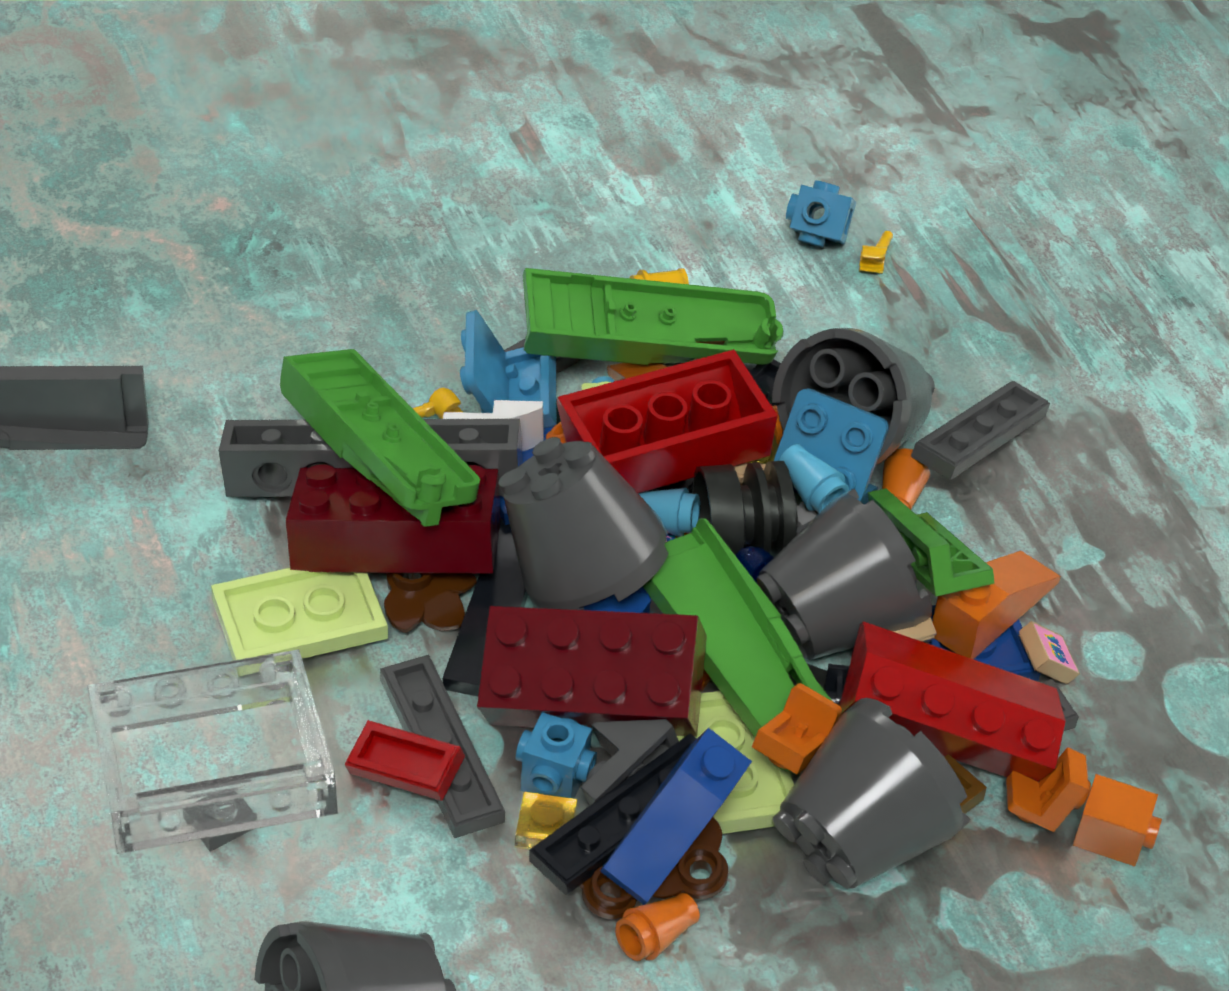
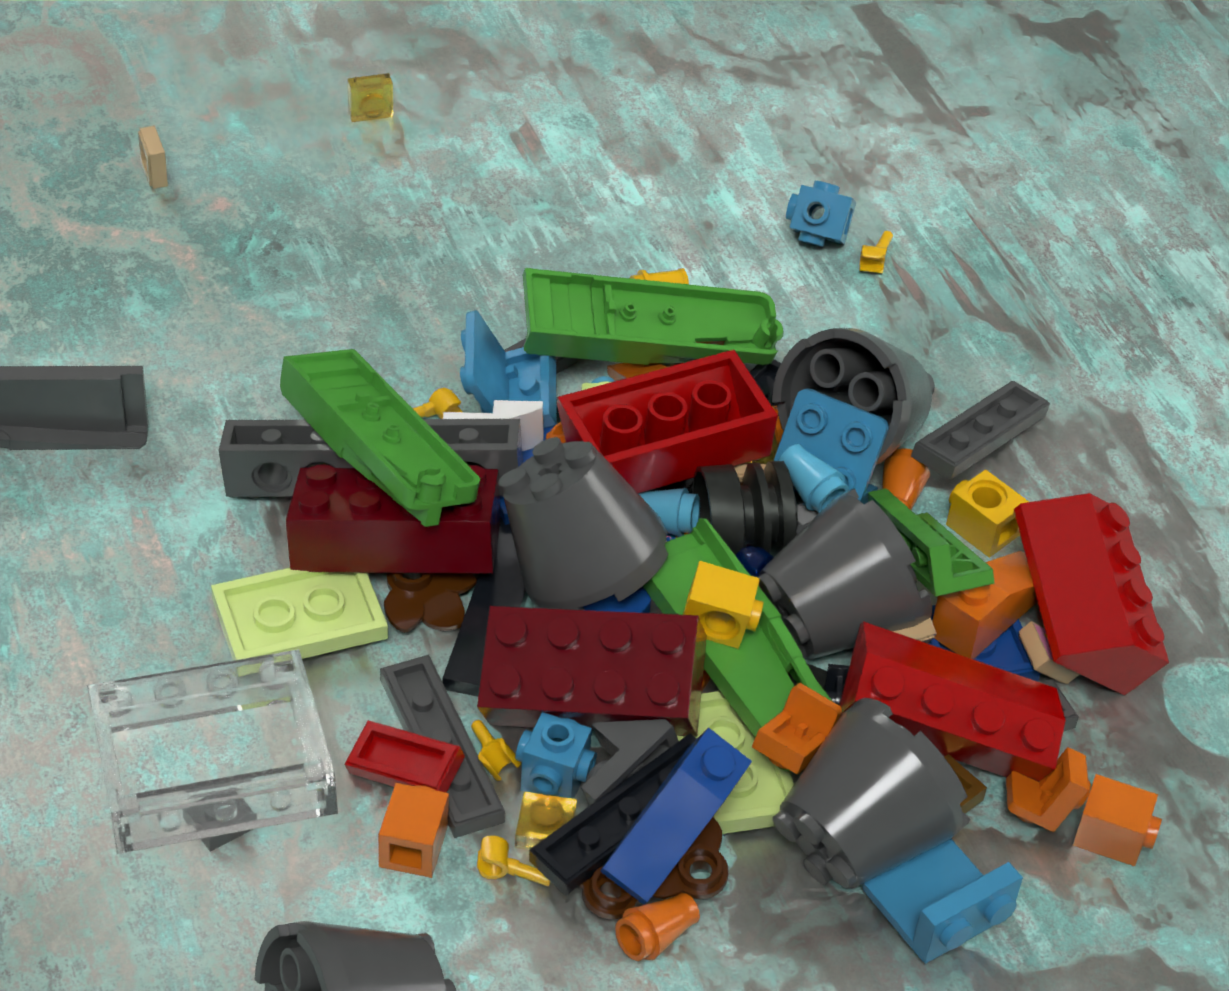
(152, 157): none -> tan tile
(370, 97): none -> clear yellow plate
(413, 829): none -> orange brick
(494, 752): none -> yellow hand
(495, 864): none -> yellow hand
(724, 603): none -> yellow brick
(943, 899): none -> dark azure bracket
(984, 512): none -> yellow brick
(1092, 590): none -> red slope

